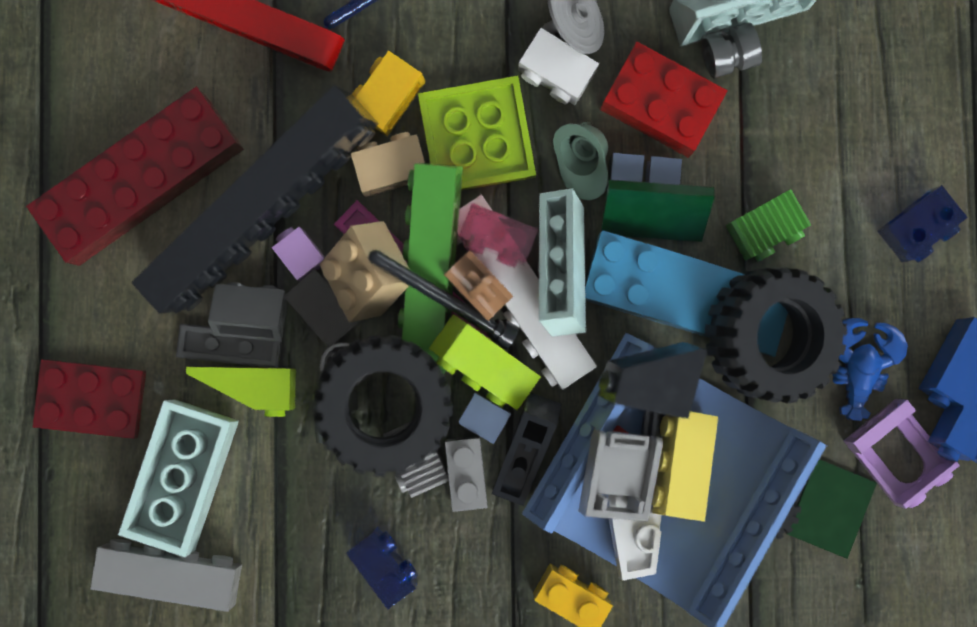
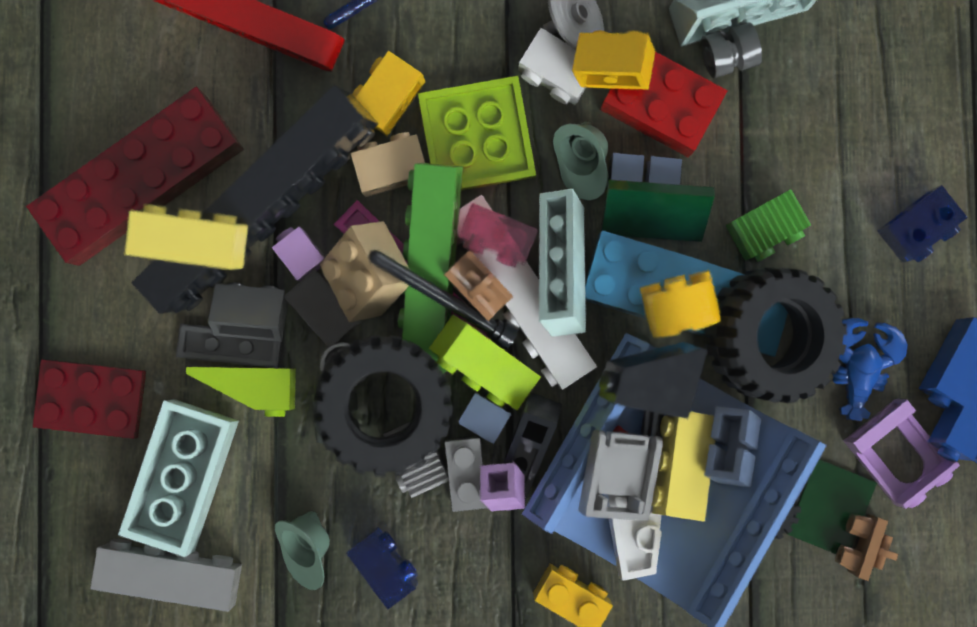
(186, 237): none -> light yellow brick
(303, 547): none -> sand green piece
(502, 487): none -> lavender brick
(614, 60): none -> yellow brick
(680, 304): none -> yellow brick
(740, 432): none -> sand blue piece
(871, 547): none -> medium nougat hips

